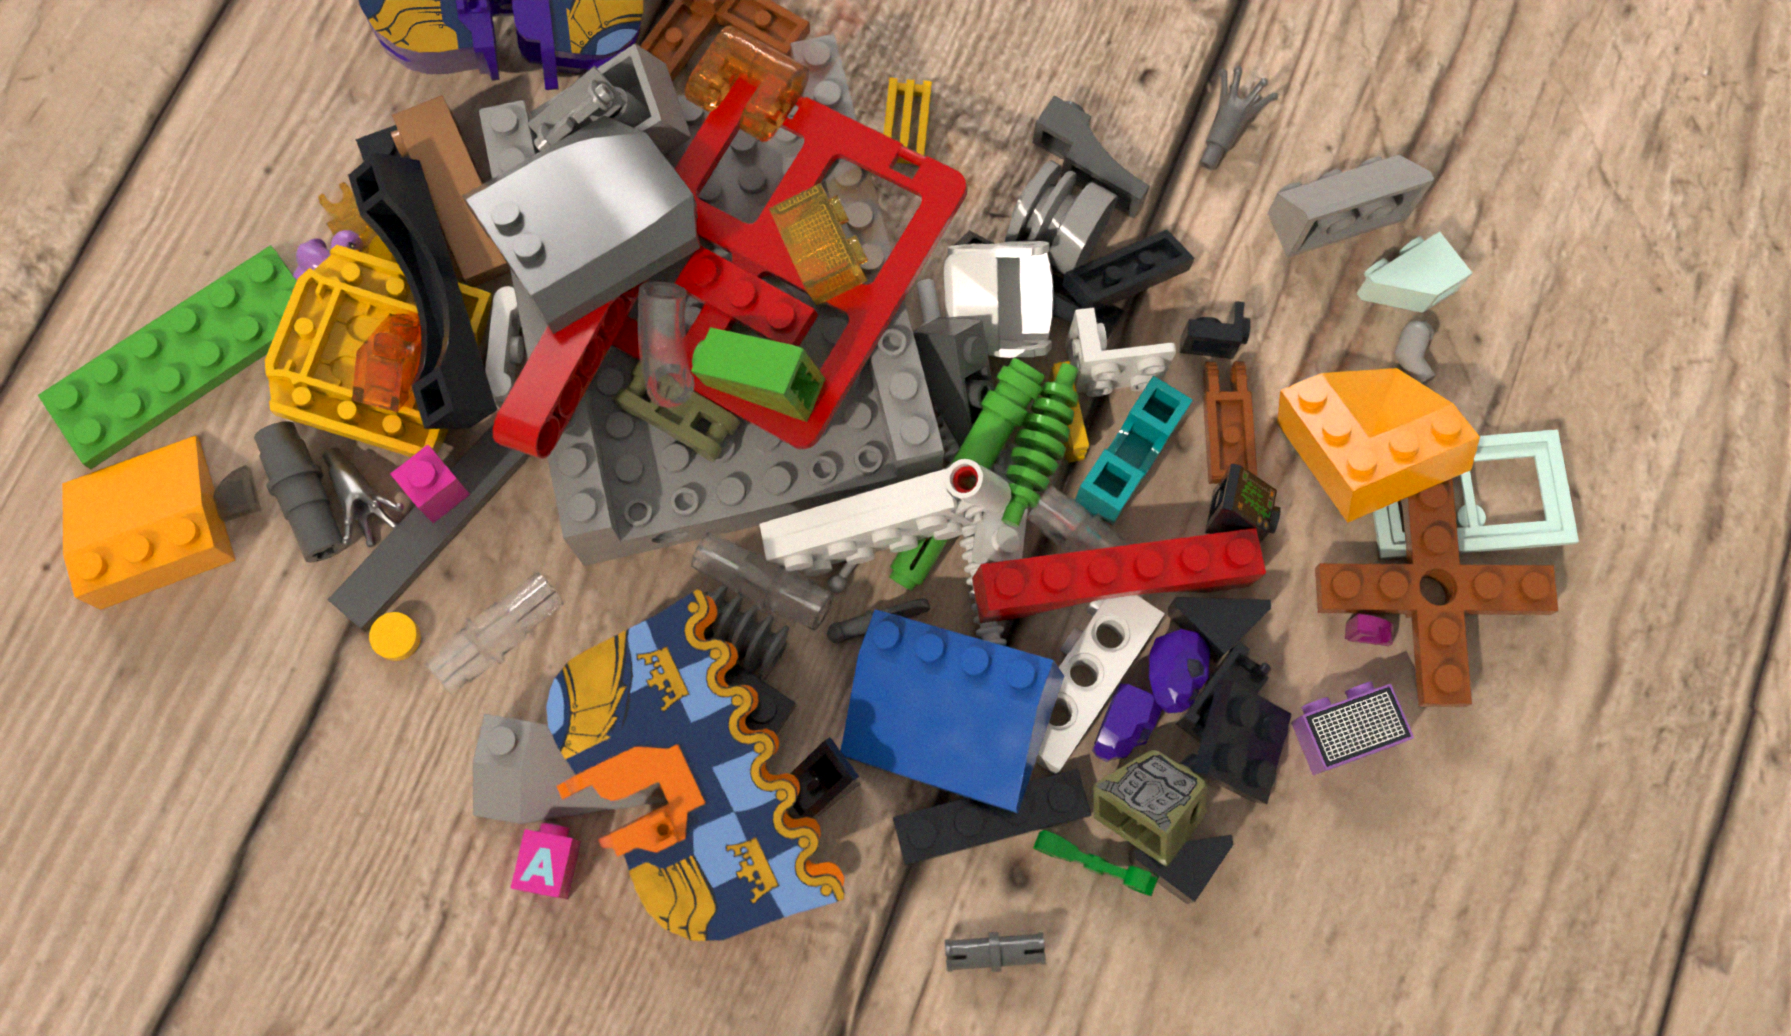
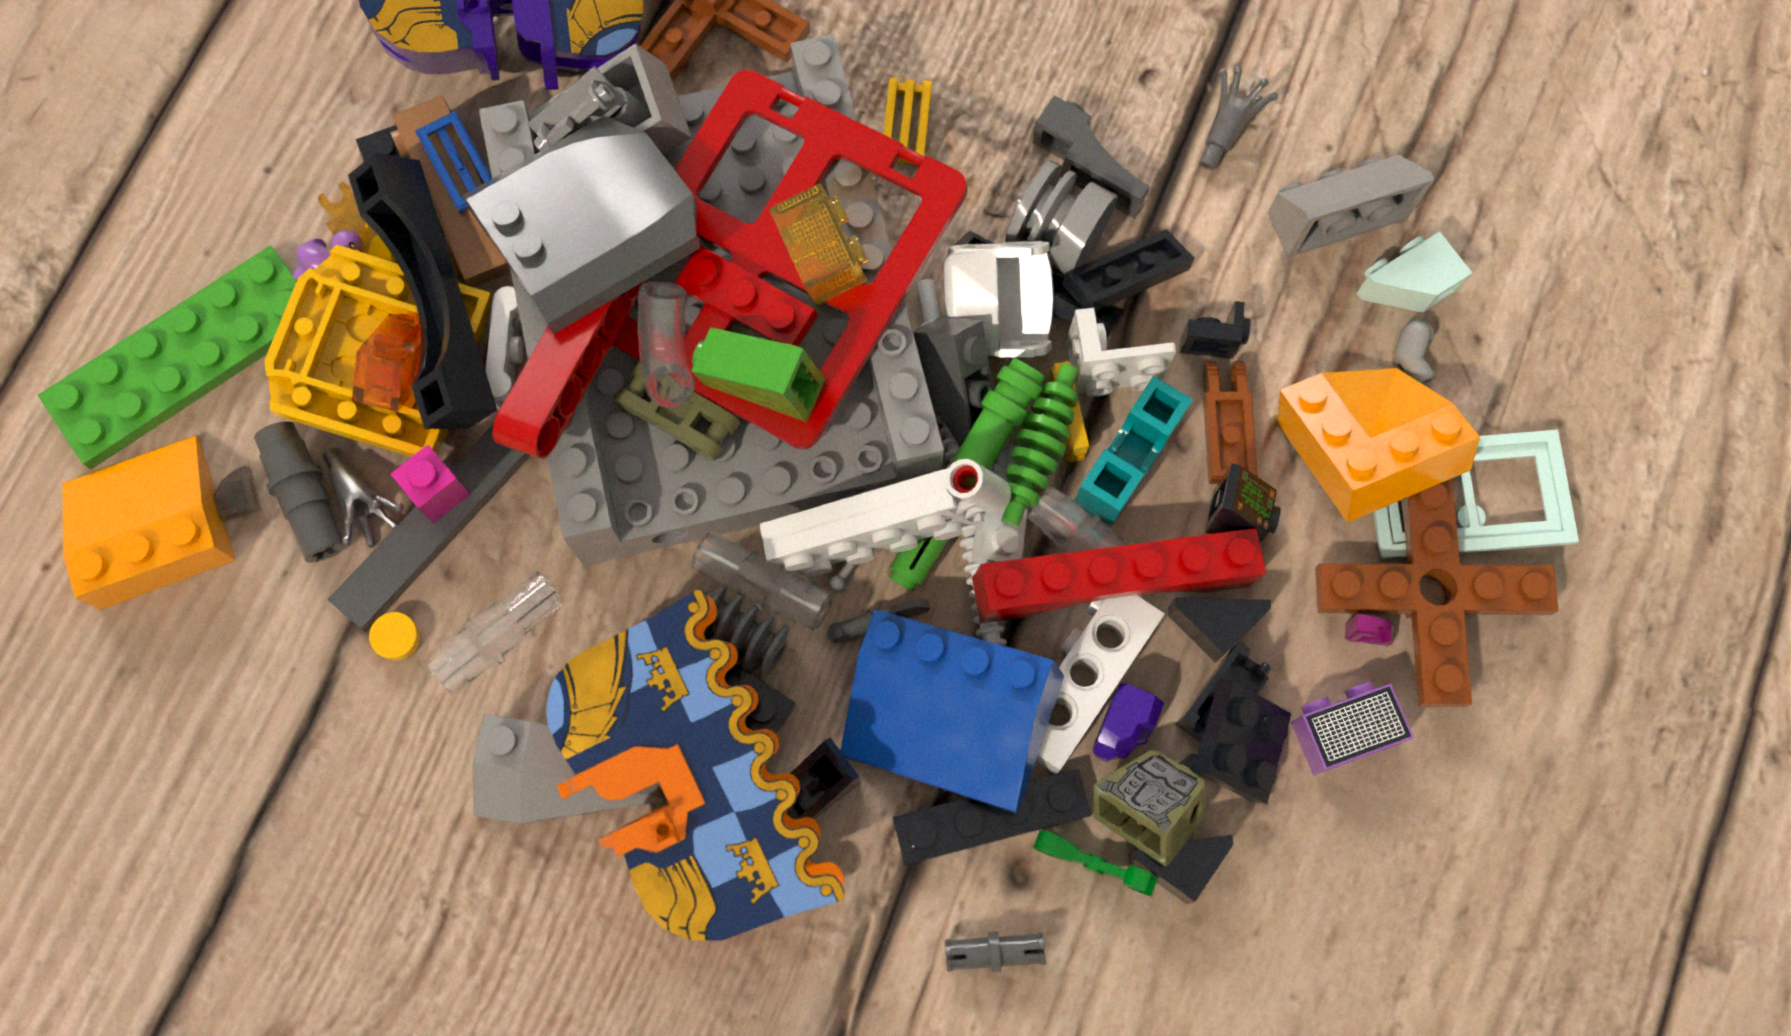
(439, 126): none -> blue tile
(546, 861): dark pink brick -> none
(737, 55): clear orange connector -> none
(1178, 669): dark purple rock -> none

